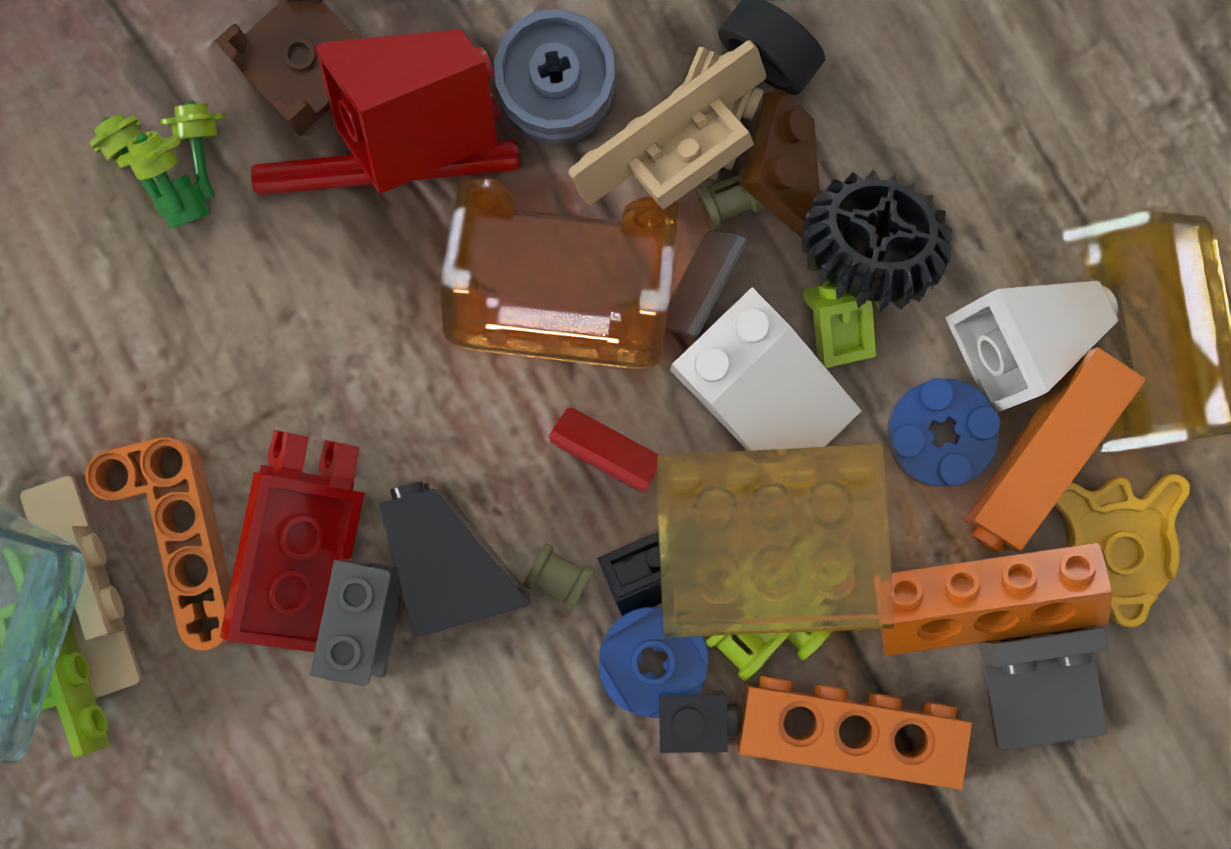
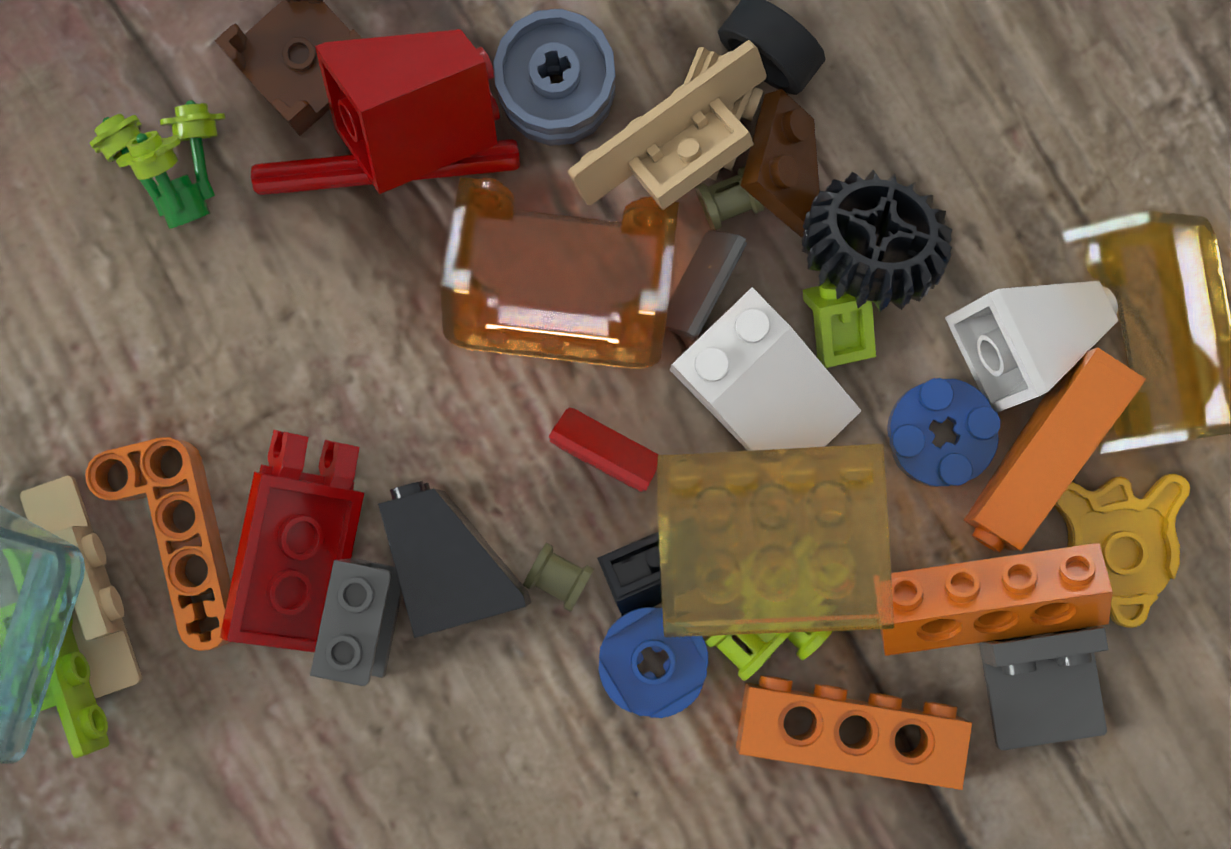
(696, 722): black bracket -> none

